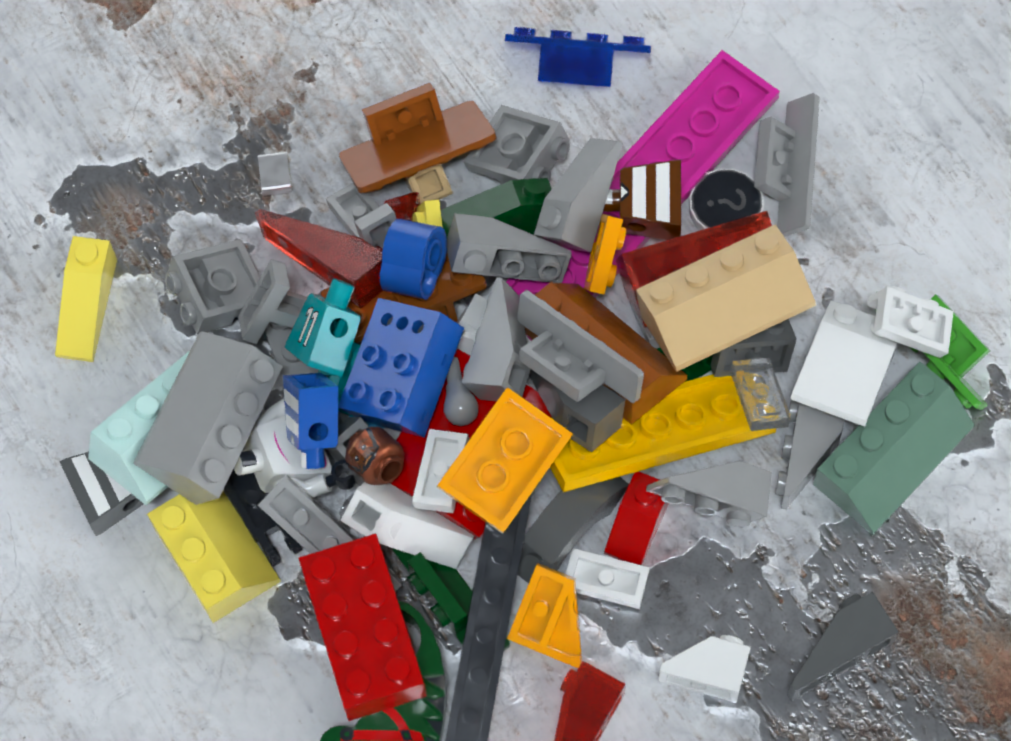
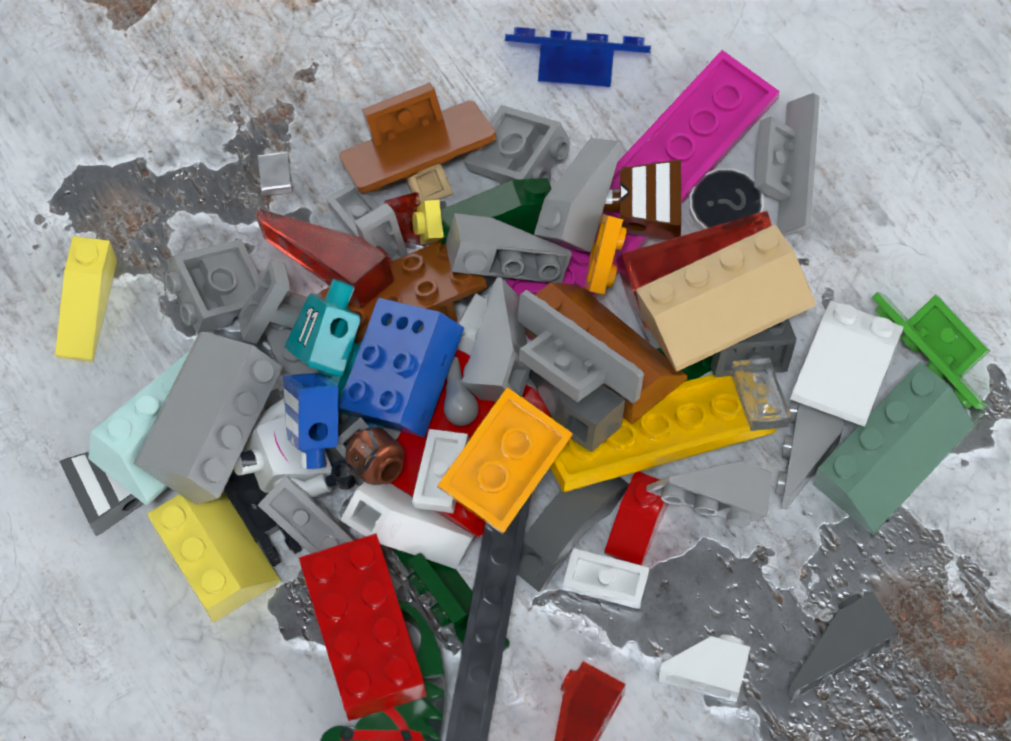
(412, 258): blue piece -> none
(549, 617): light orange wing -> none
(912, 320): white bracket -> none

